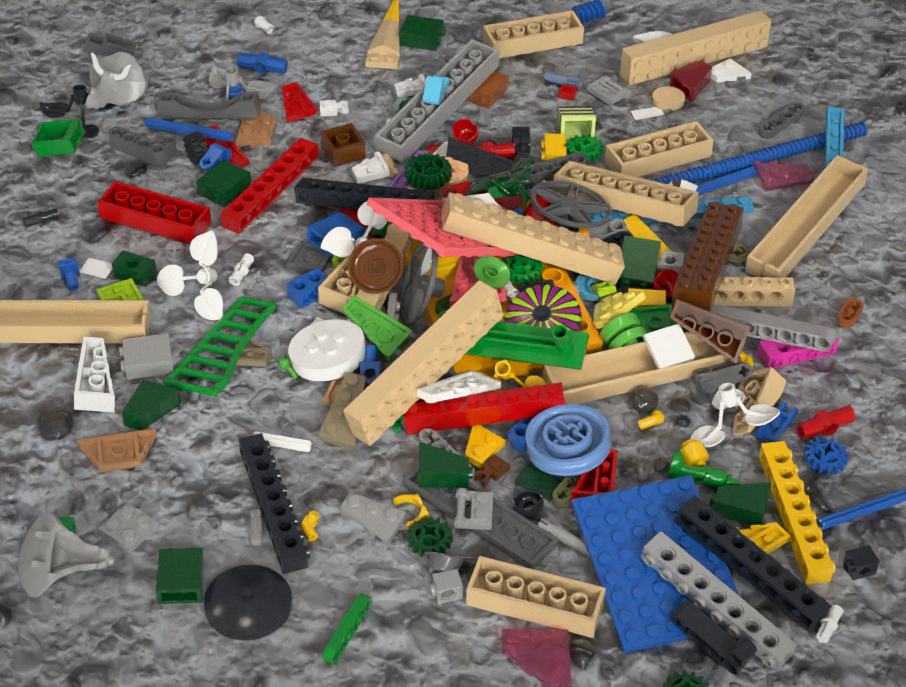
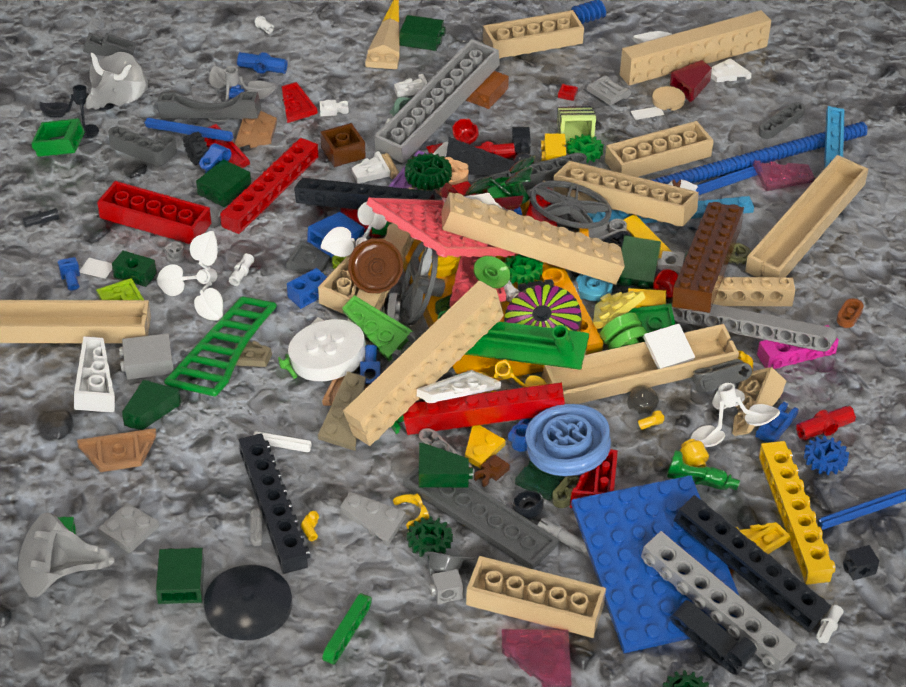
(435, 89): medium azure slope -> none
(480, 511): light grey plate -> none
(562, 79): sand blue piece -> none
(604, 288): lime tile -> none
(714, 329): reddish brown wedge -> none
(742, 502): dark green slope -> none

